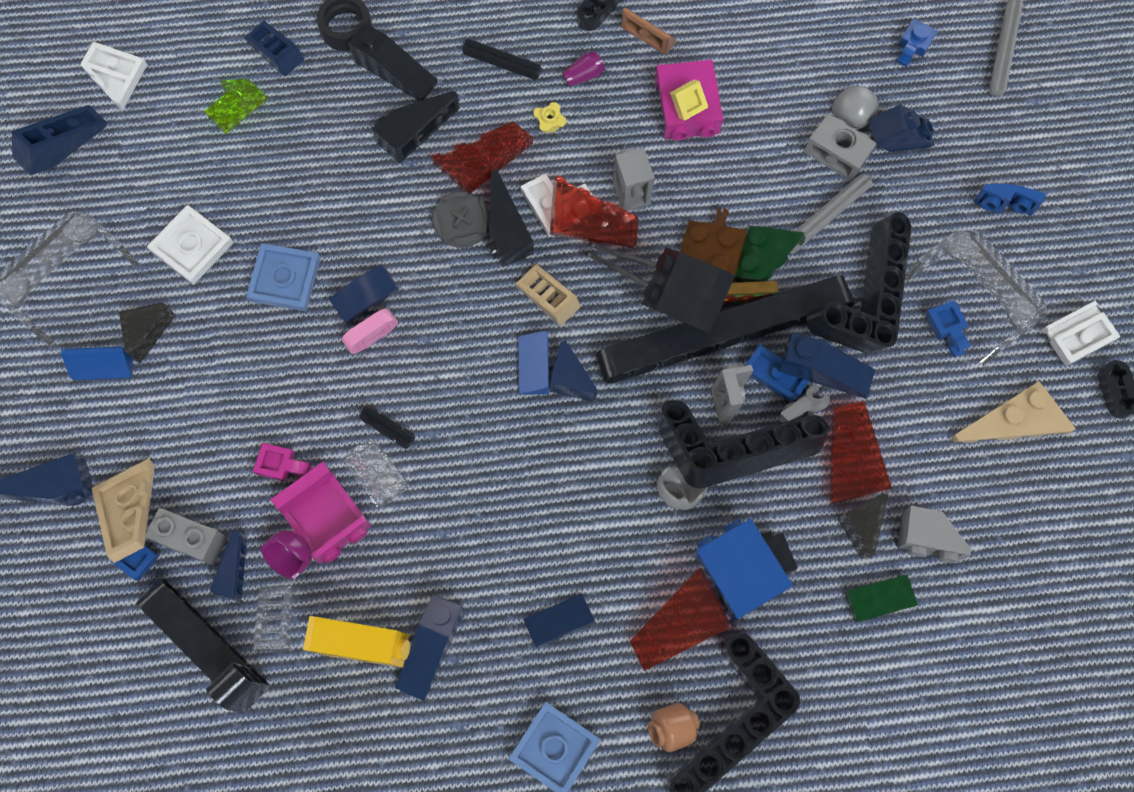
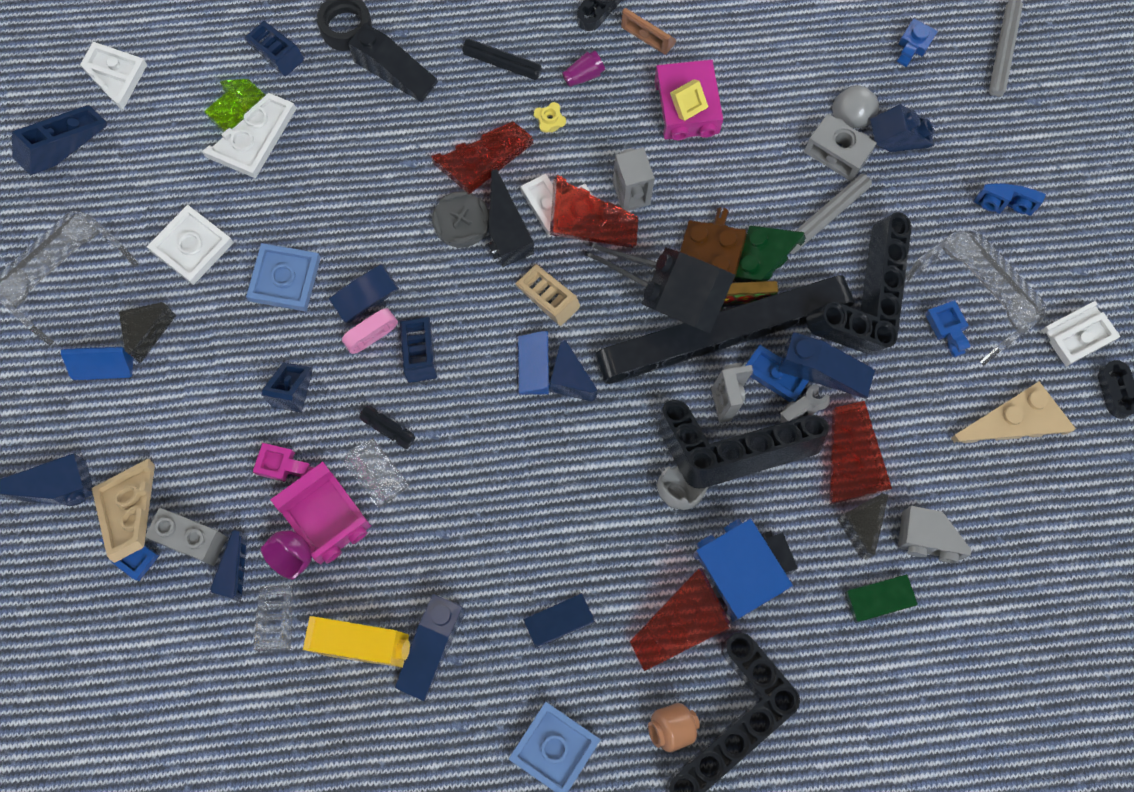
(233, 679): black beam -> none
(253, 139): none -> white wing
(288, 387): none -> dark blue slope
(412, 124): black slope -> none
(422, 367): none -> dark blue slope

